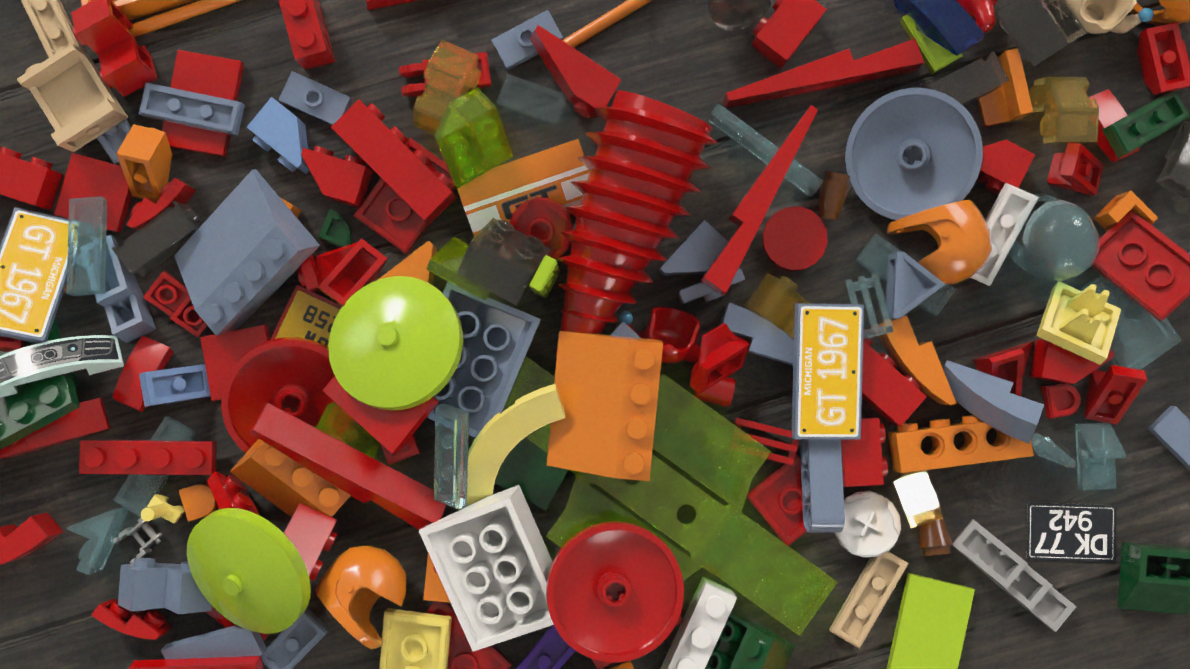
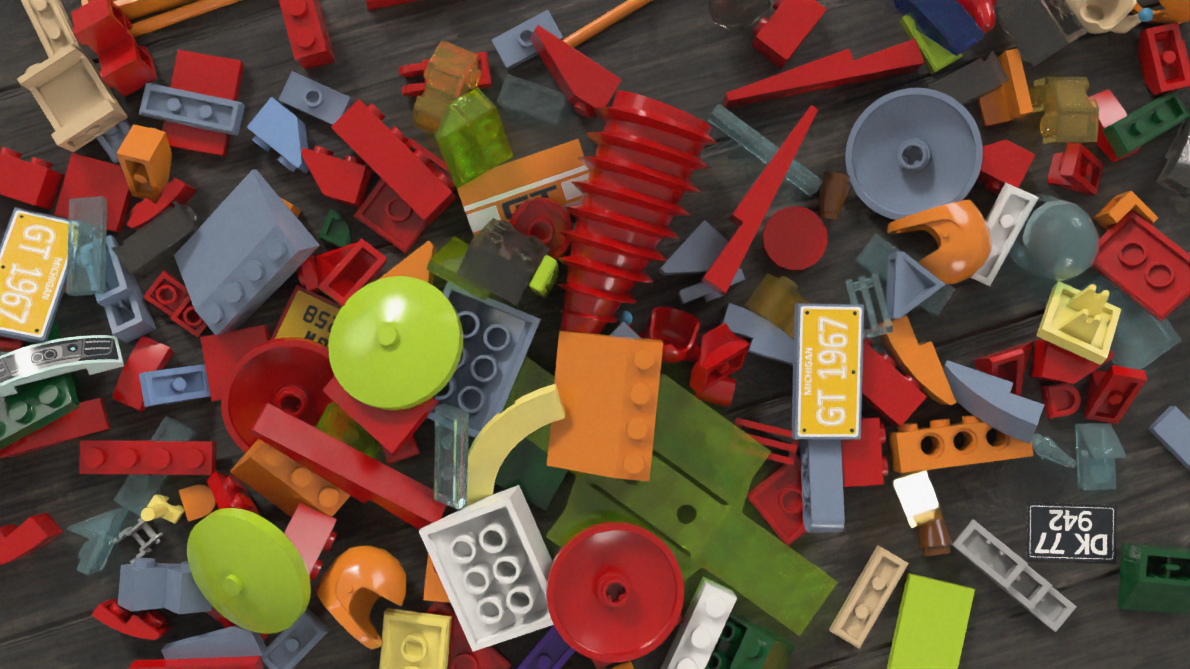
(869, 525): white tile -> none

